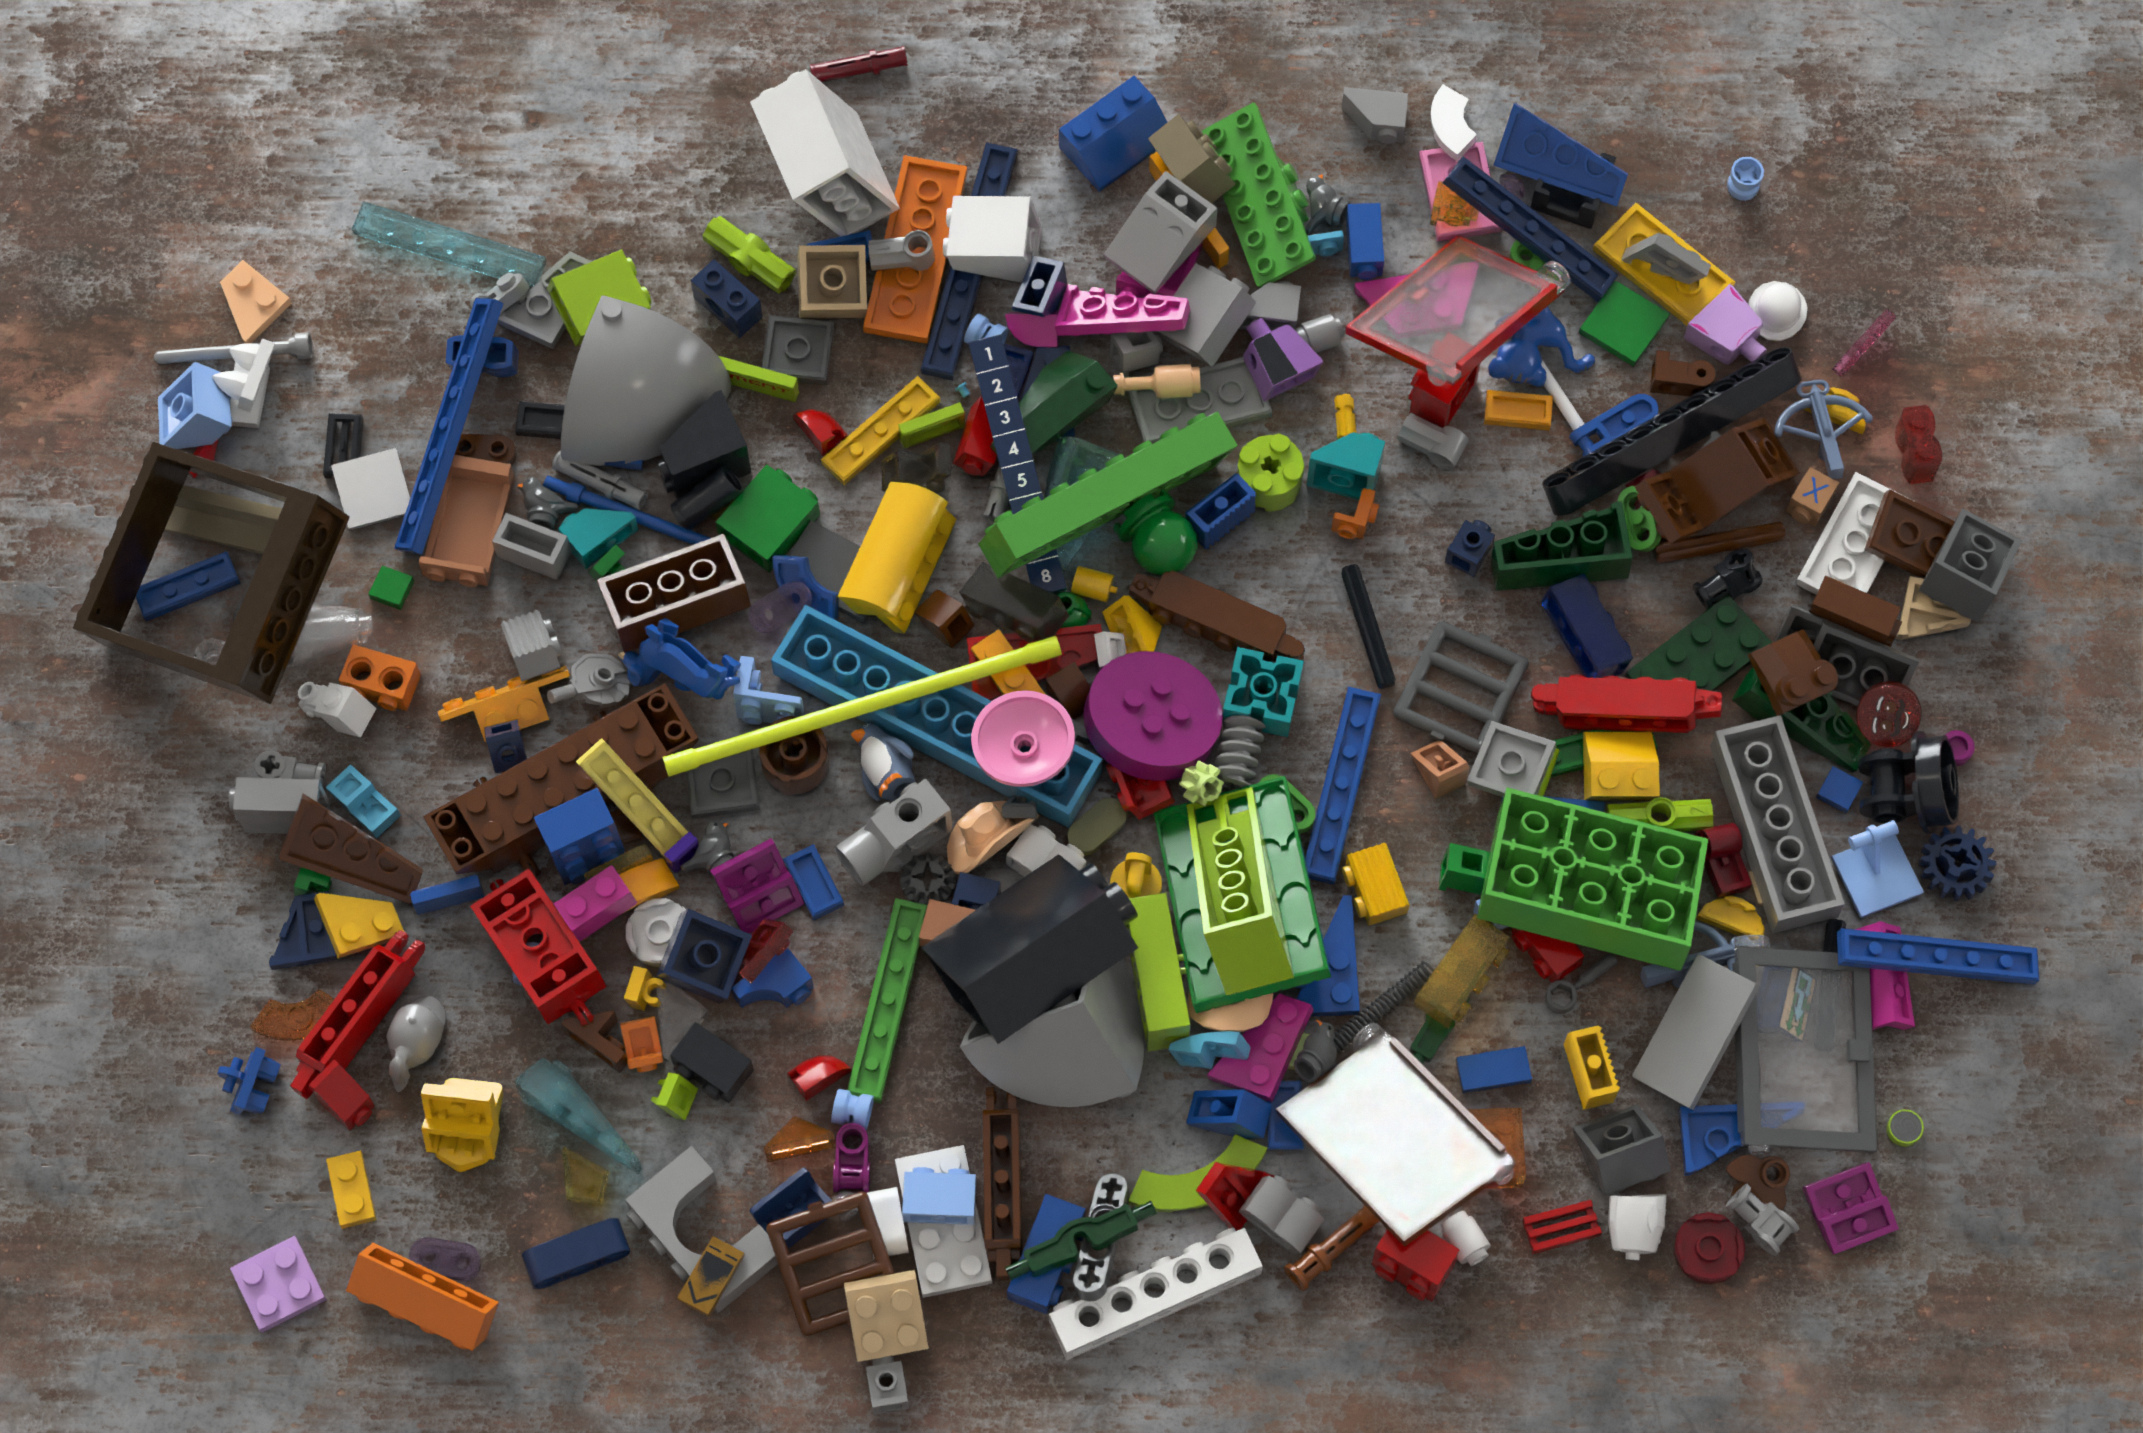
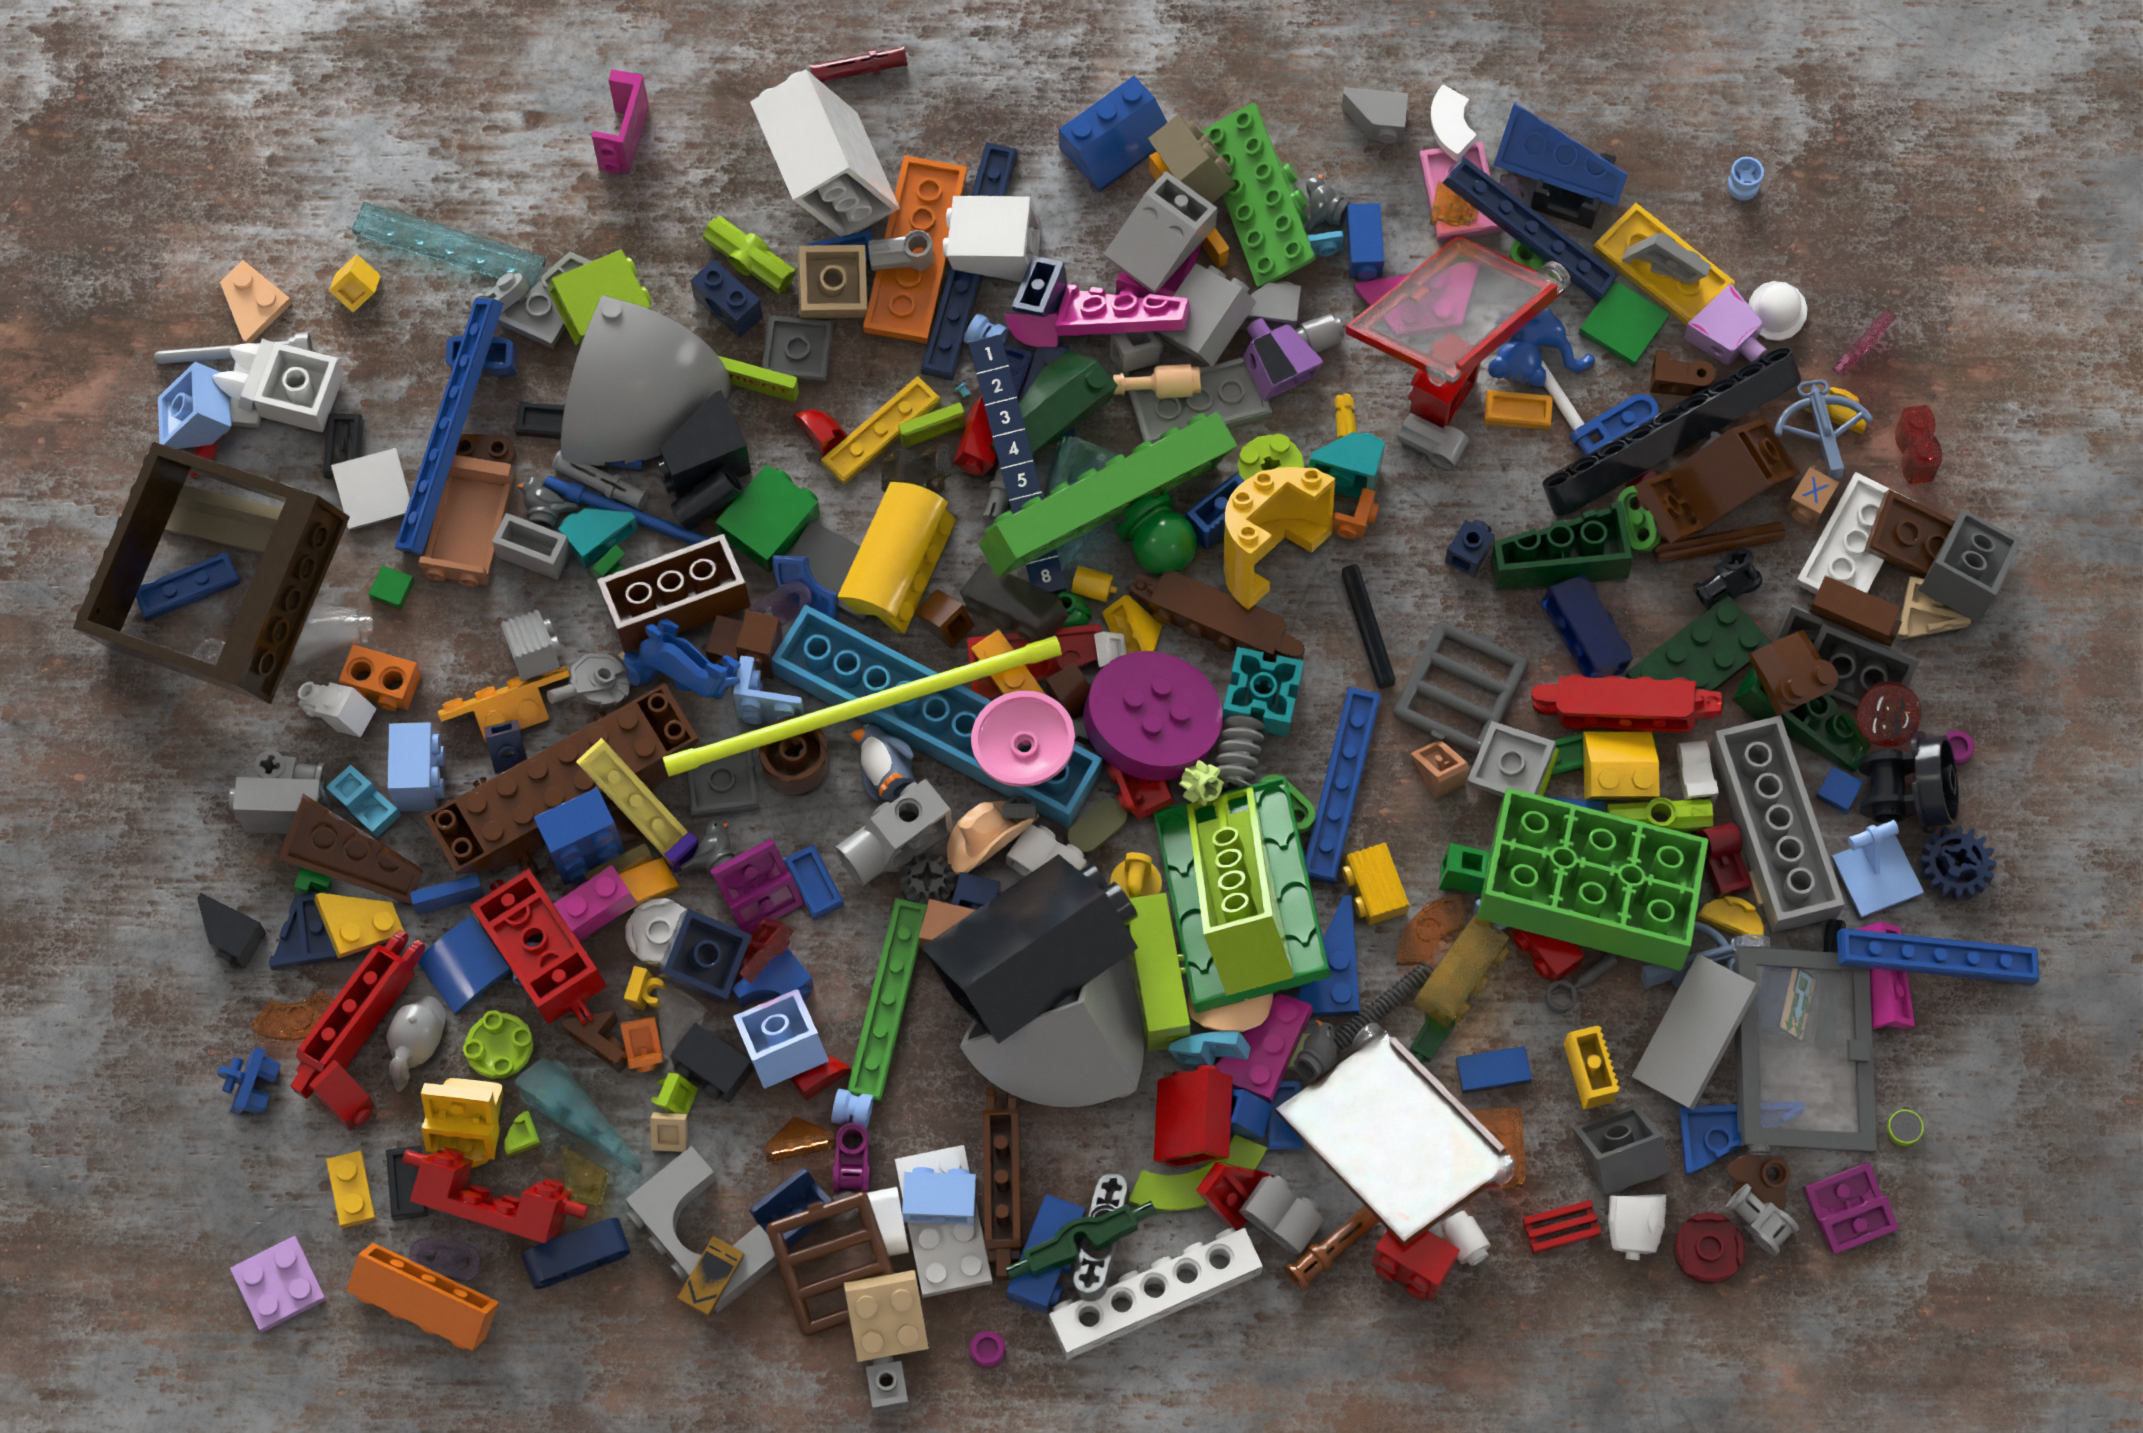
(229, 932): none -> black slope
(298, 387): none -> white brick
(354, 283): none -> yellow panel
(401, 1184): none -> black tile
(415, 767): none -> light blue brick
(463, 965): none -> blue slope
(498, 1045): none -> lime dish
(521, 1135): none -> lime tile
(535, 1215): none -> red brick
(629, 97): none -> dark pink panel
(669, 1132): none -> tan plate
(754, 637): none -> reddish brown brick
(781, 1038): none -> light blue brick
(987, 1349): none -> magenta tile
(1193, 1117): none -> red brick
(1266, 510): none -> yellow cylinder
(1428, 928): none -> clear orange tile
(1696, 771): none -> white leg

